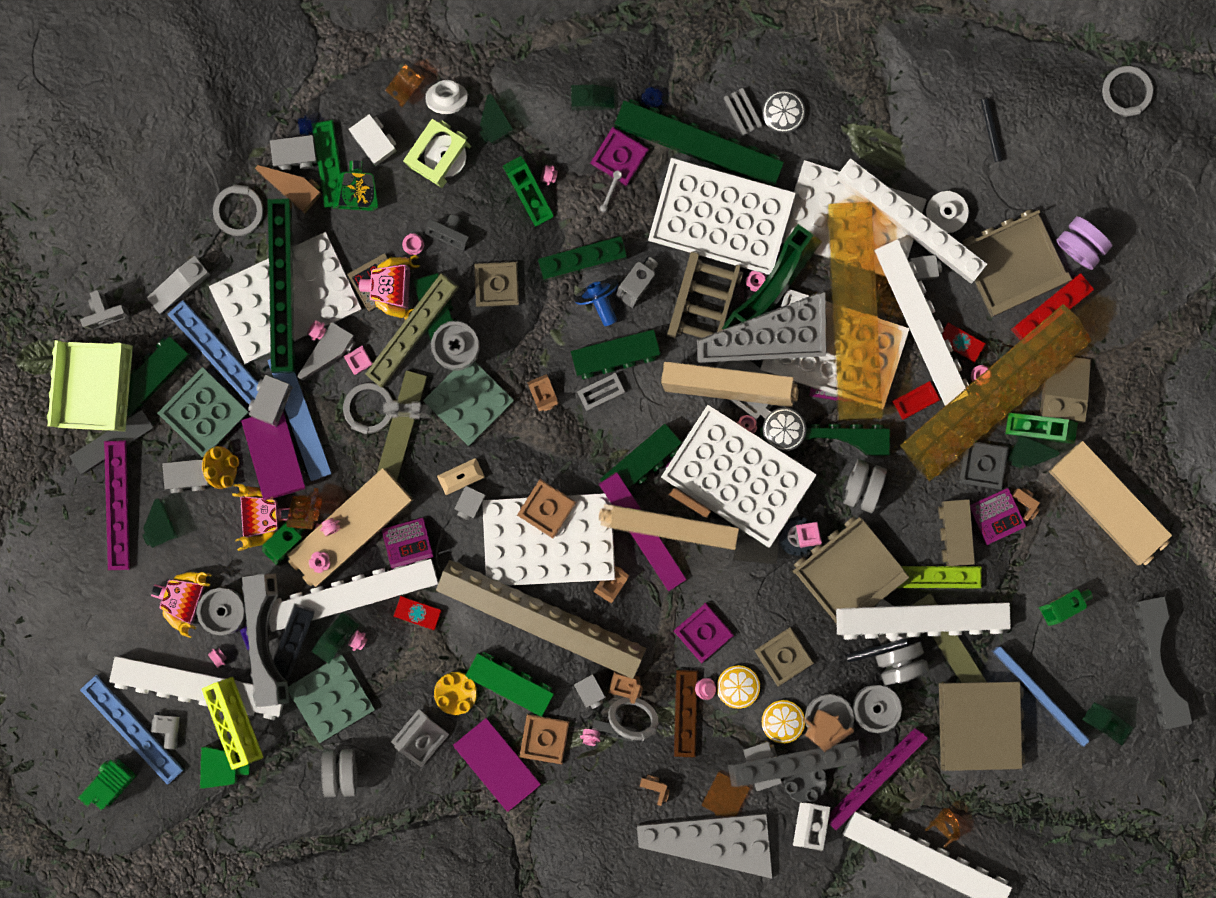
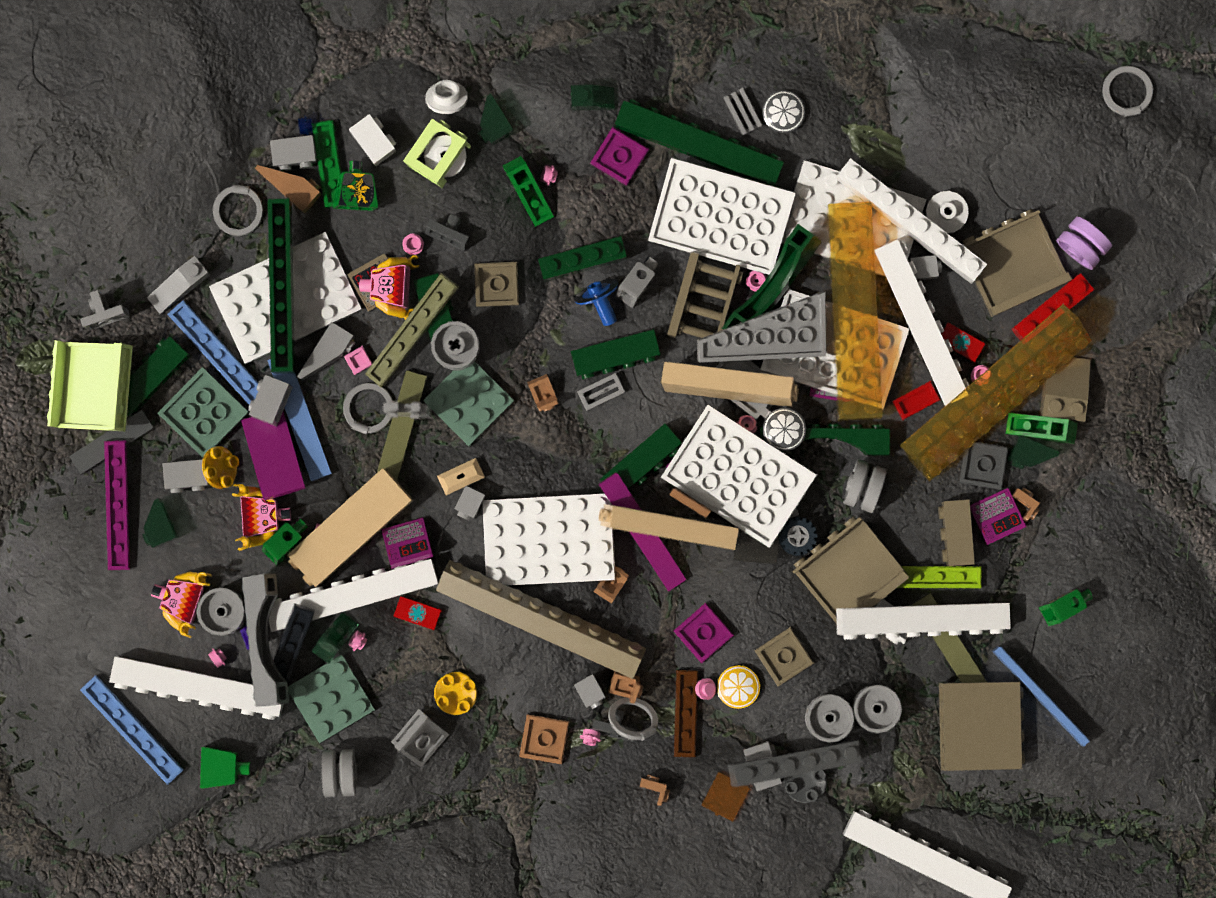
(108, 785): green piece -> none
(167, 725): light grey piece -> none
(235, 721): neon yellow fence -> none
(304, 511): clear orange bracket -> none
(313, 562): bright pink plate -> none
(316, 330): bright pink plate -> none
(330, 527): bright pink plate -> none
(404, 85): clear orange piece -> none
(496, 764): magenta tile -> none
(509, 684): green brick -> none
(546, 508): medium nougat tile -> none
(617, 175): light grey hinge -> none
(652, 92): clear blue plate -> none
(726, 842): light grey wing -> none
(783, 721): dish -> none
(808, 534): bright pink tile -> none
(811, 826): white brick -> none
(826, 730): medium nougat piece -> none
(876, 778): magenta tile -> none
(878, 650): black bar -> none
(902, 664): light grey wheel -> none
(939, 821): clear orange piece -> none
(991, 130): black bar -> none
(1108, 723): clear green slope -> none
(1111, 504): tan brick -> none
(1153, 618): dark grey arch -> none

